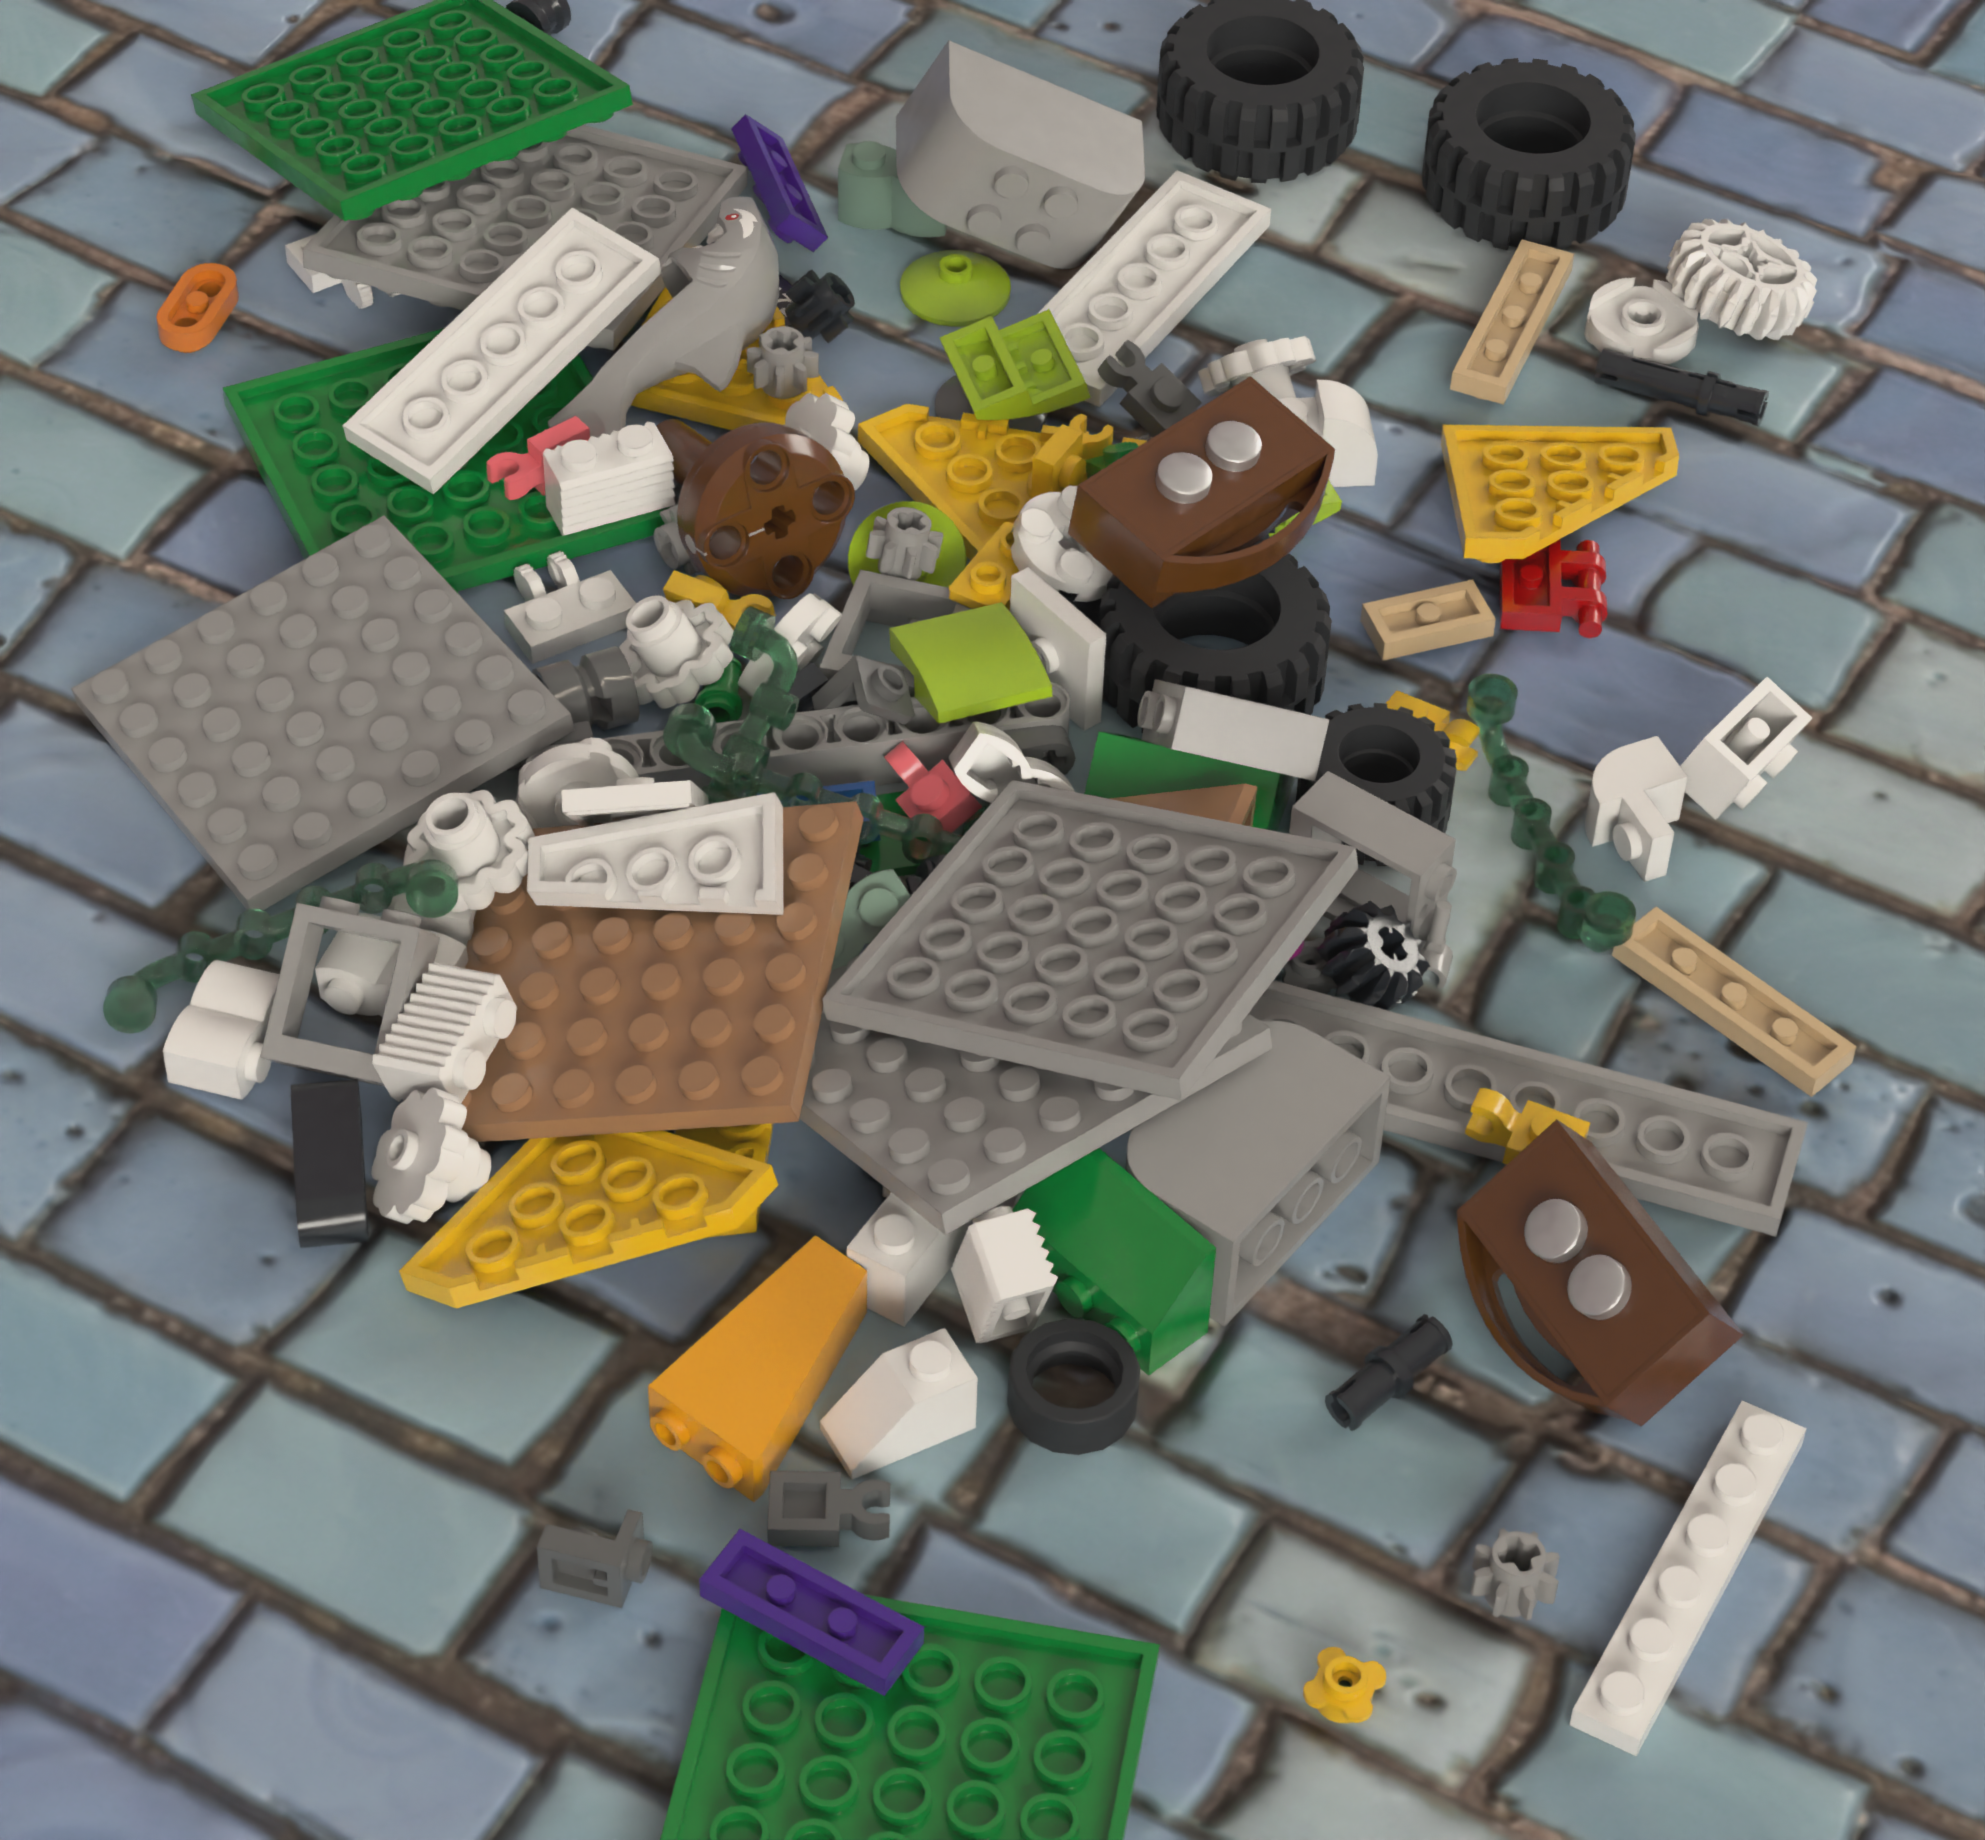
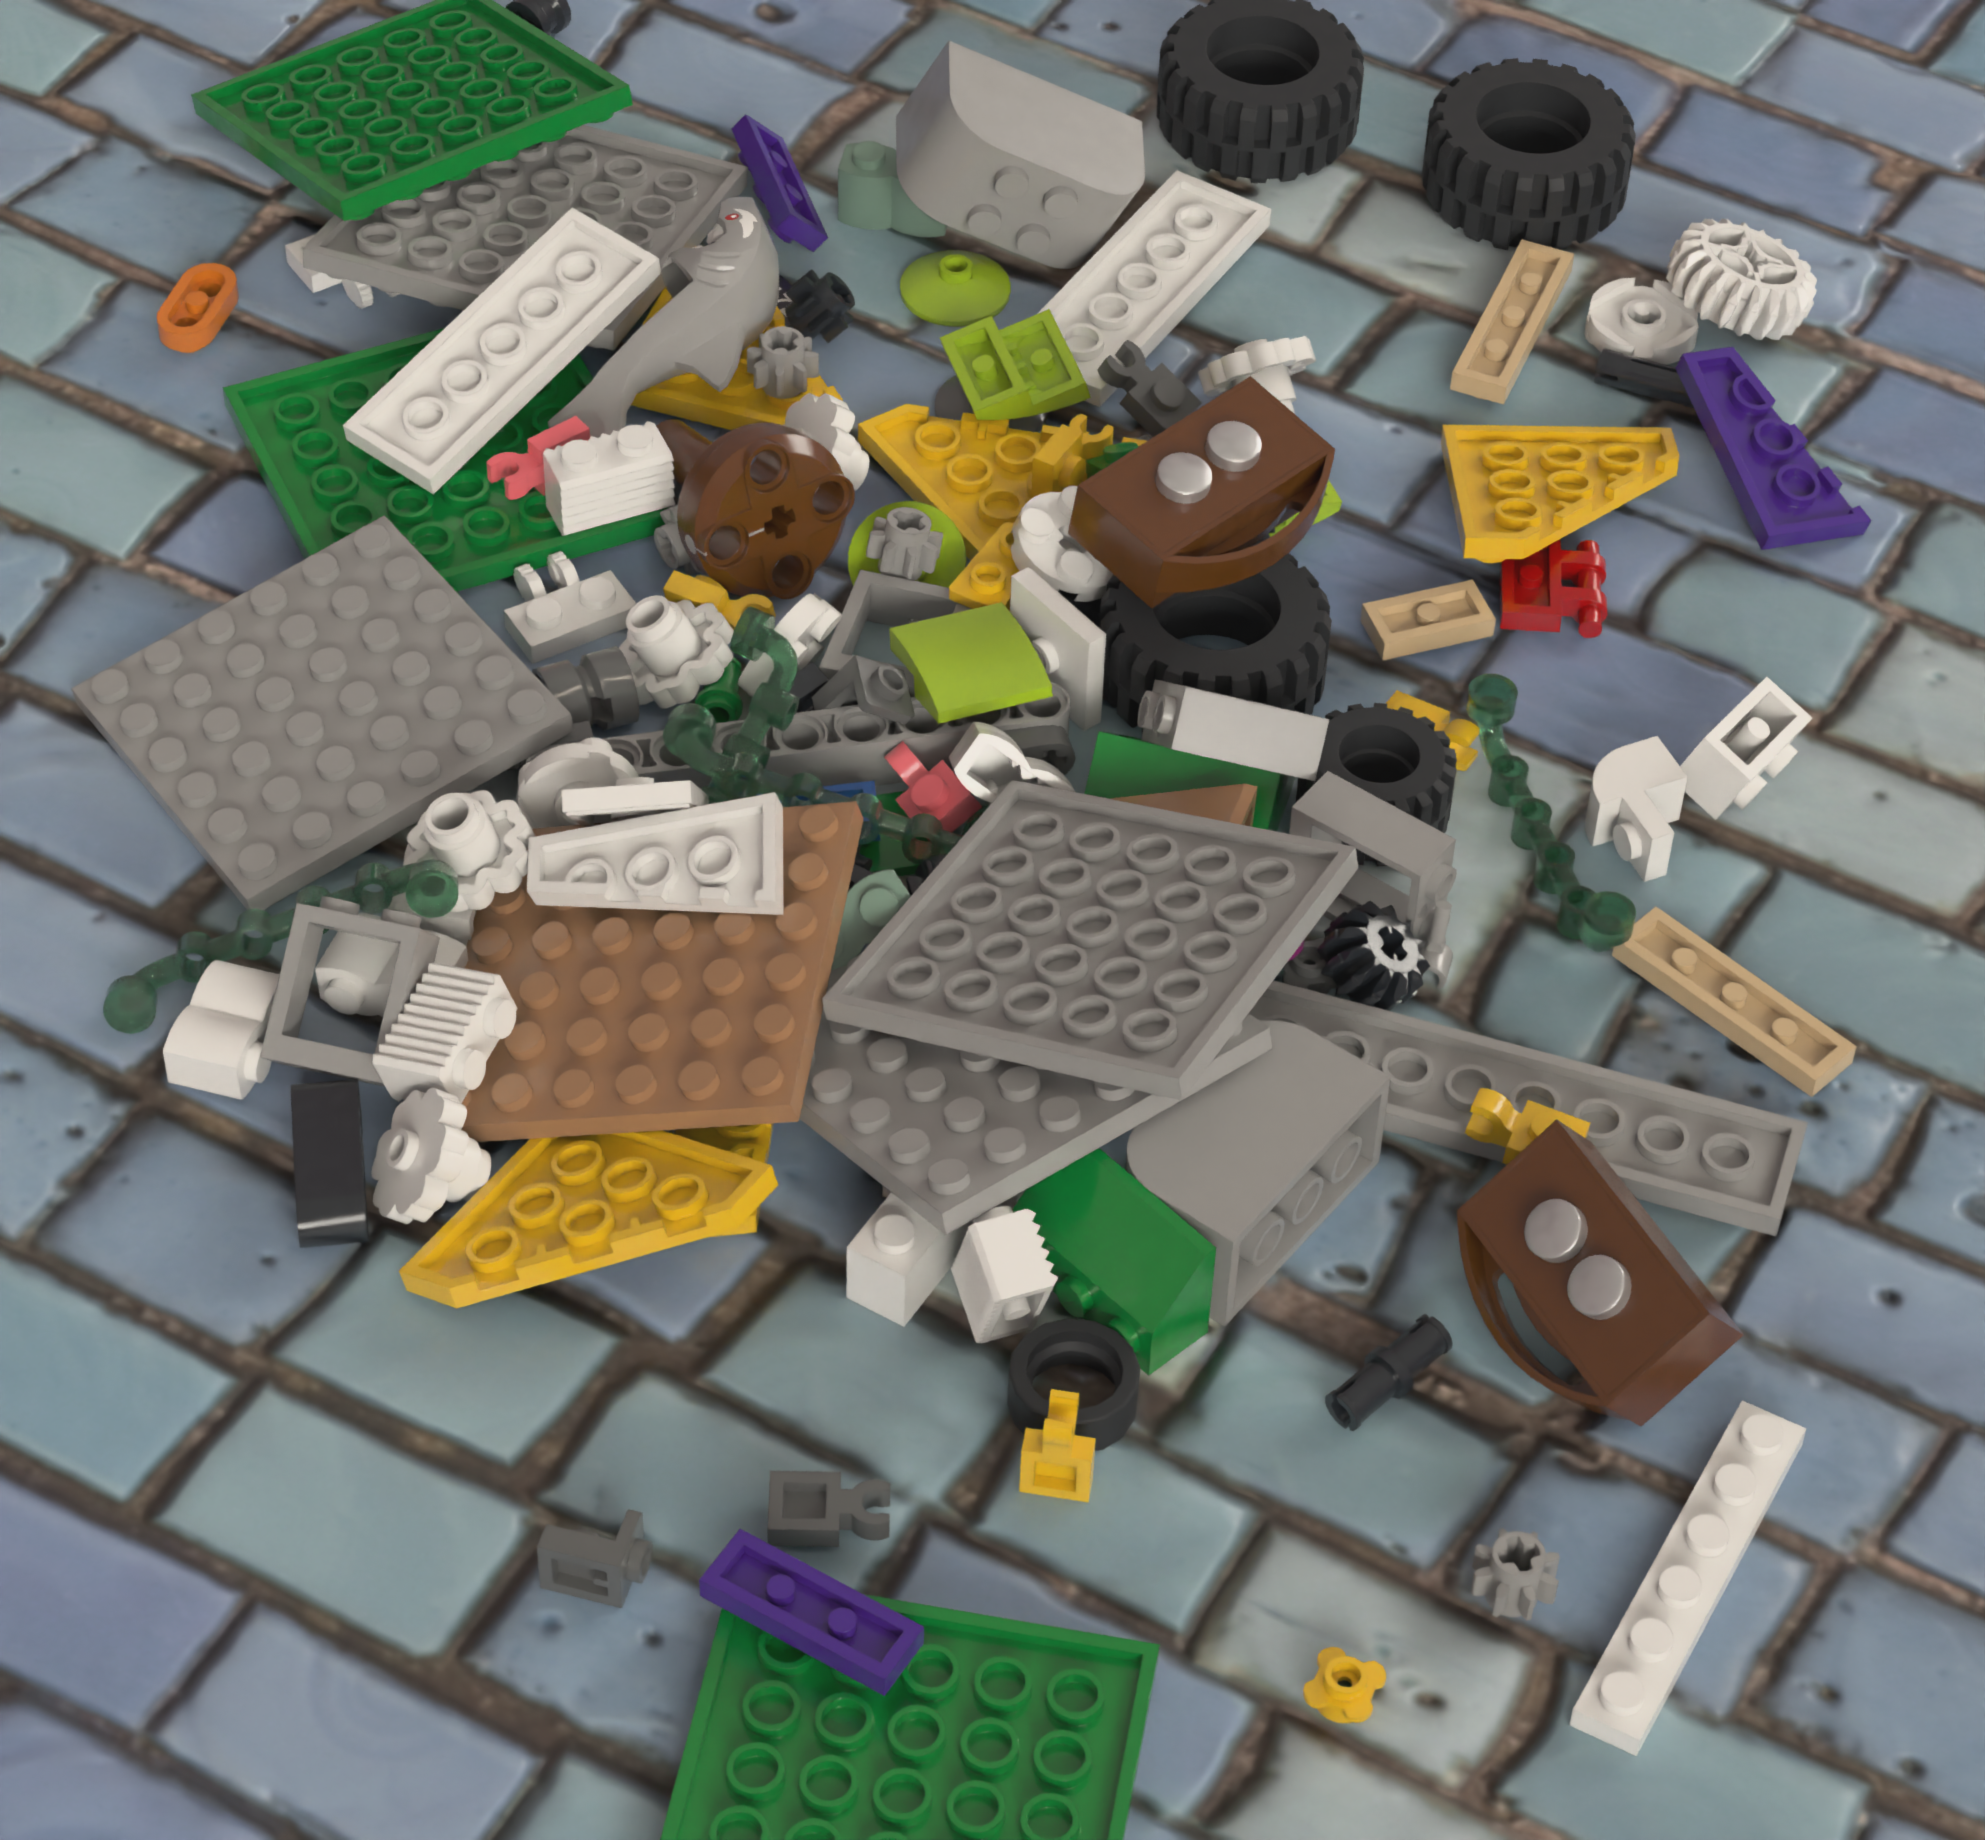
(761, 1369): light orange slope -> none
(903, 1405): white slope -> none
(1055, 1458): none -> yellow plate
(1345, 423): white brick -> none
(1763, 457): none -> dark purple wing

